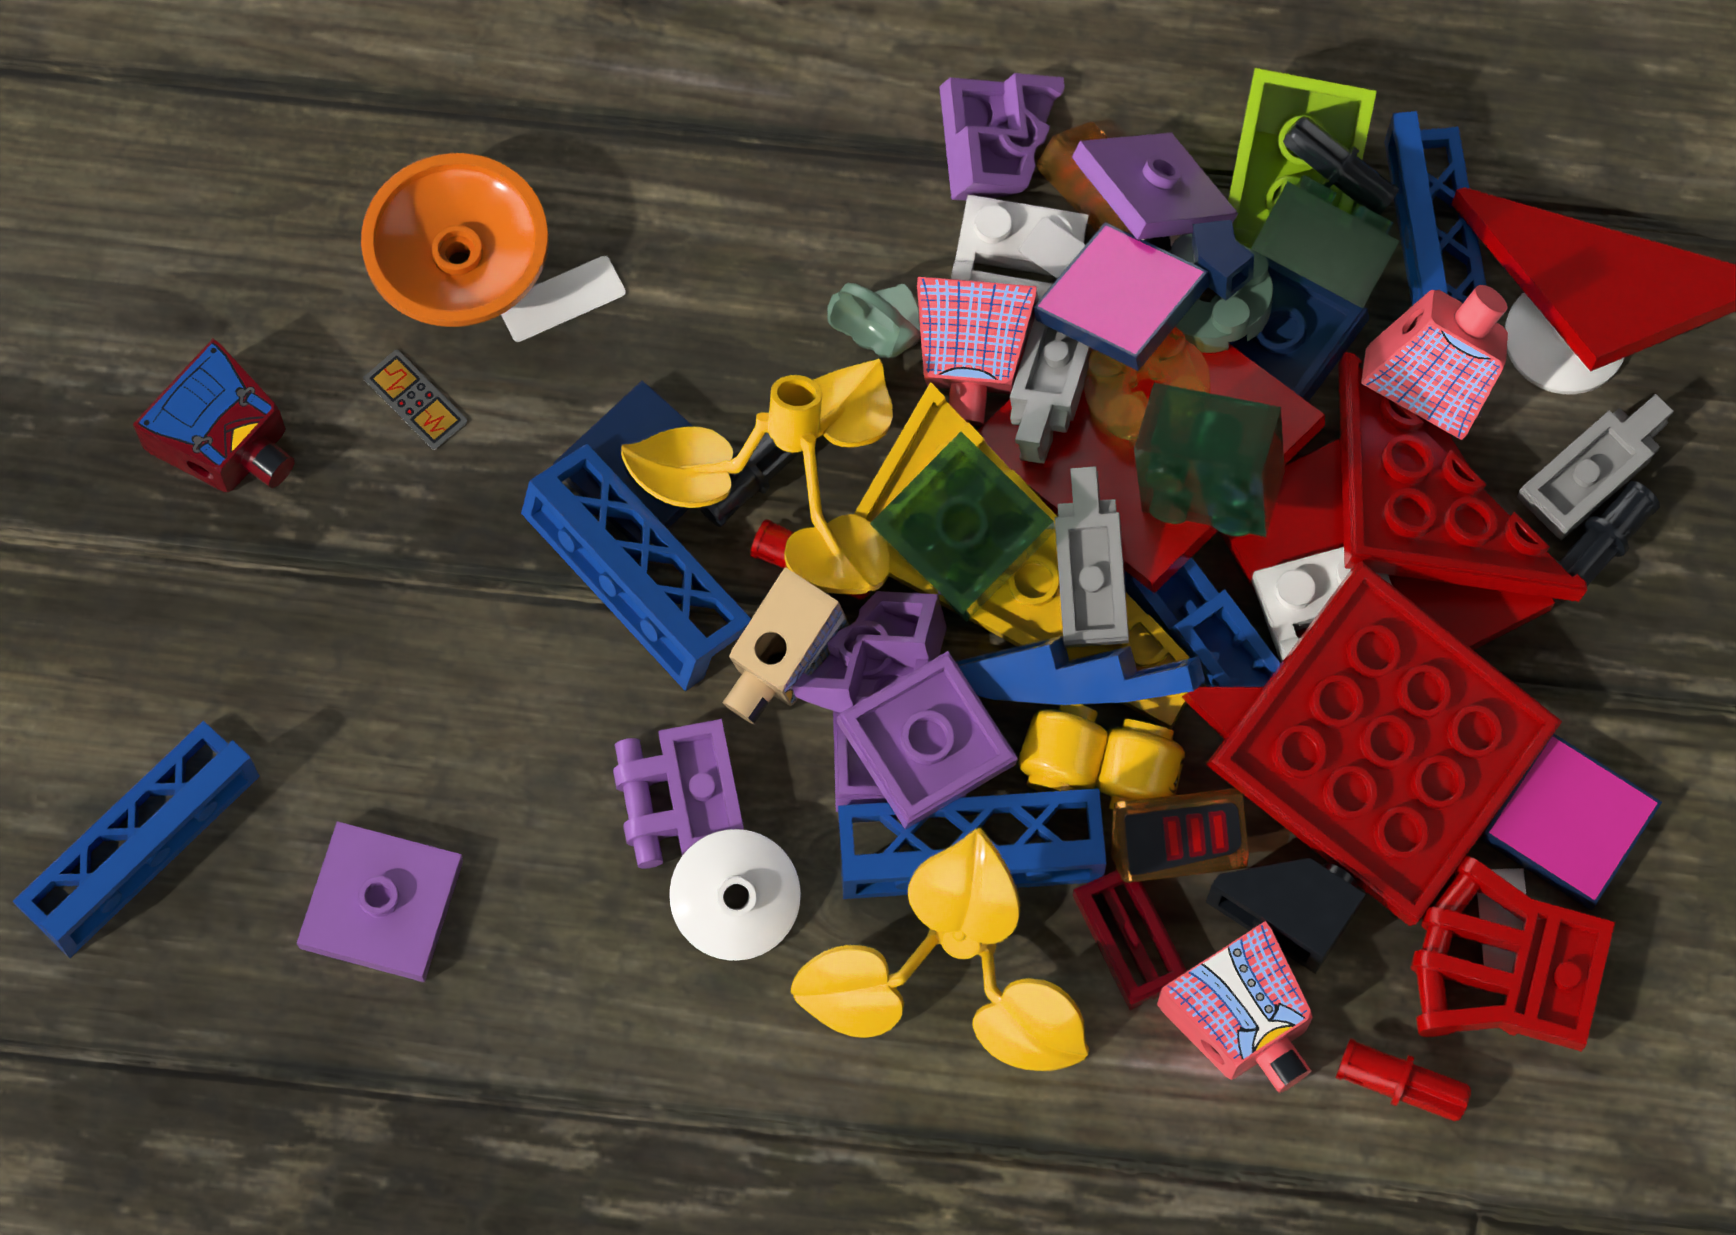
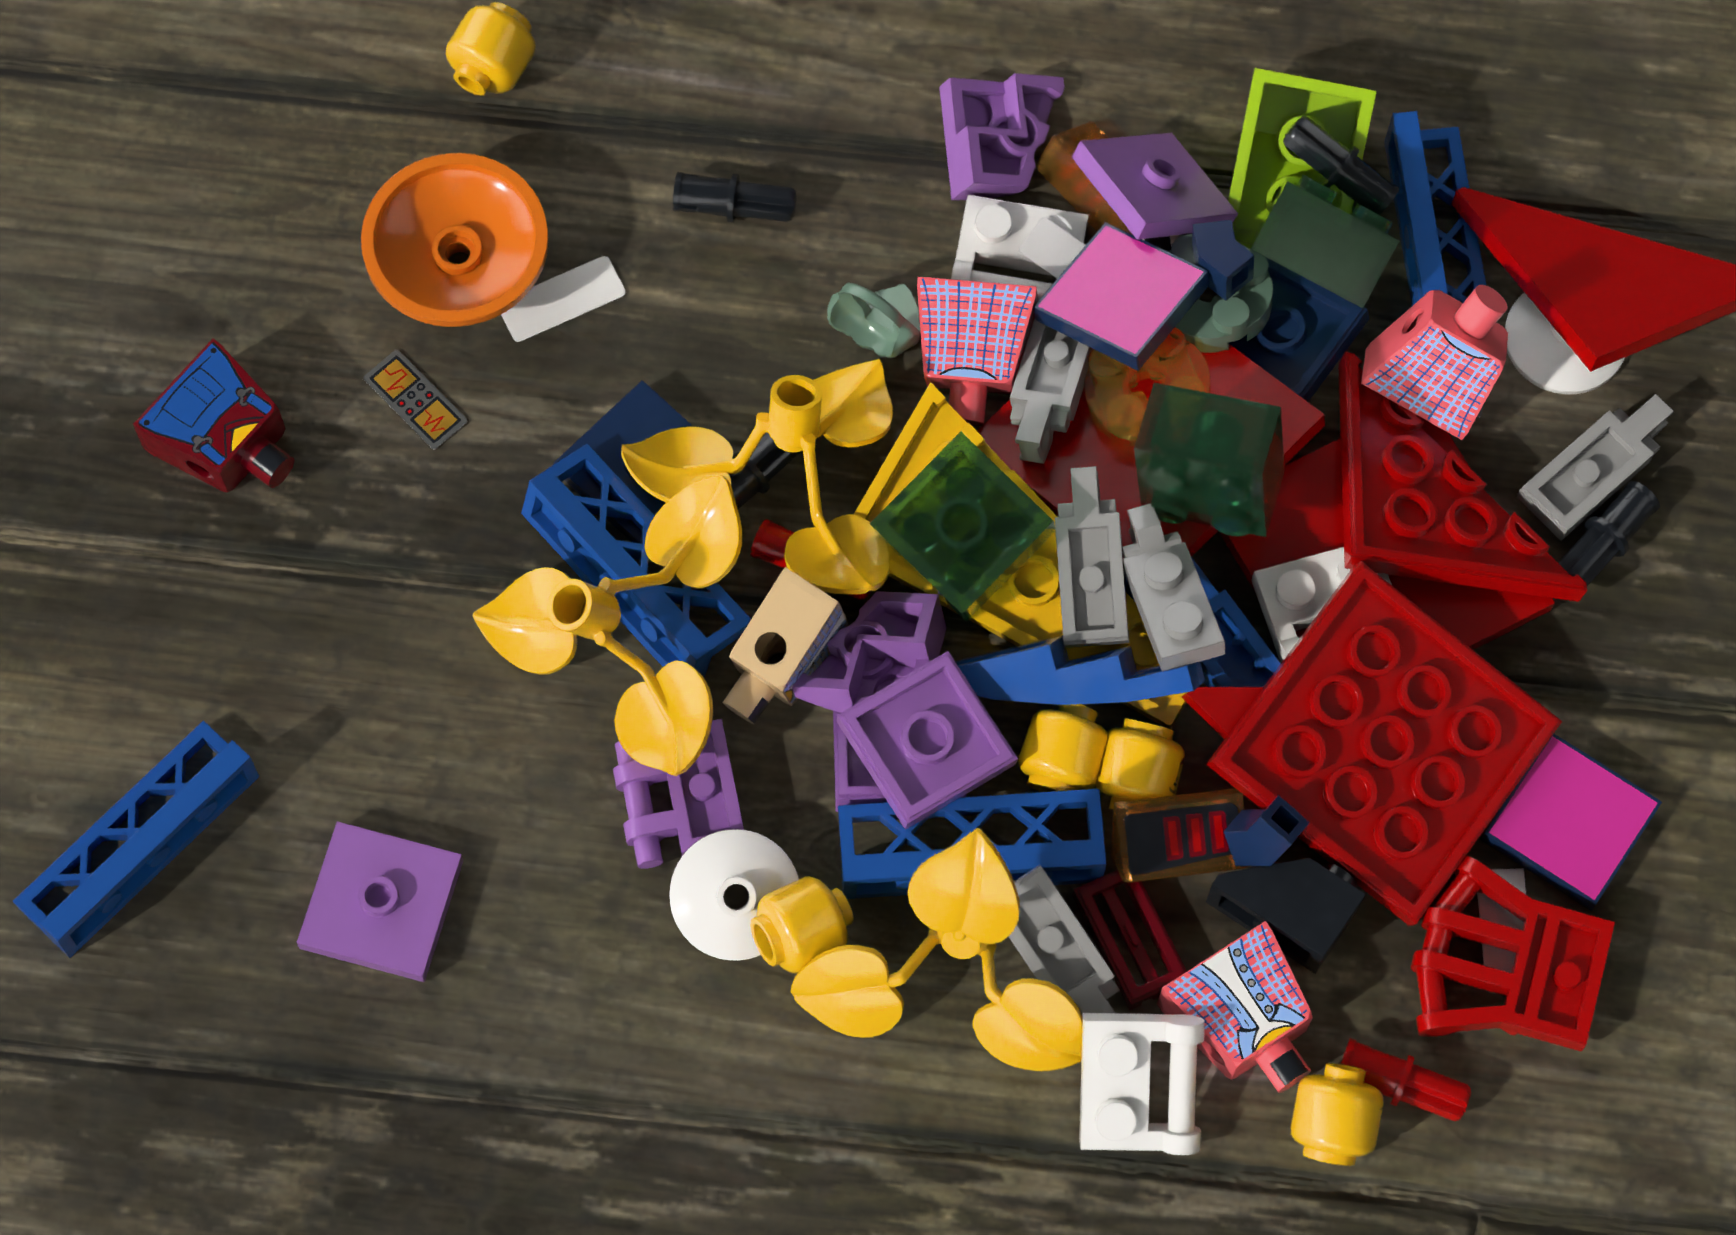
(490, 49): none -> yellow head
(543, 611): none -> yellow plant
(733, 198): none -> black axle
(800, 923): none -> yellow head
(1058, 945): none -> light grey hinge
(1118, 1082): none -> white plate
(1169, 593): none -> light grey hinge
(1264, 834): none -> dark blue piece
(1336, 1115): none -> yellow head

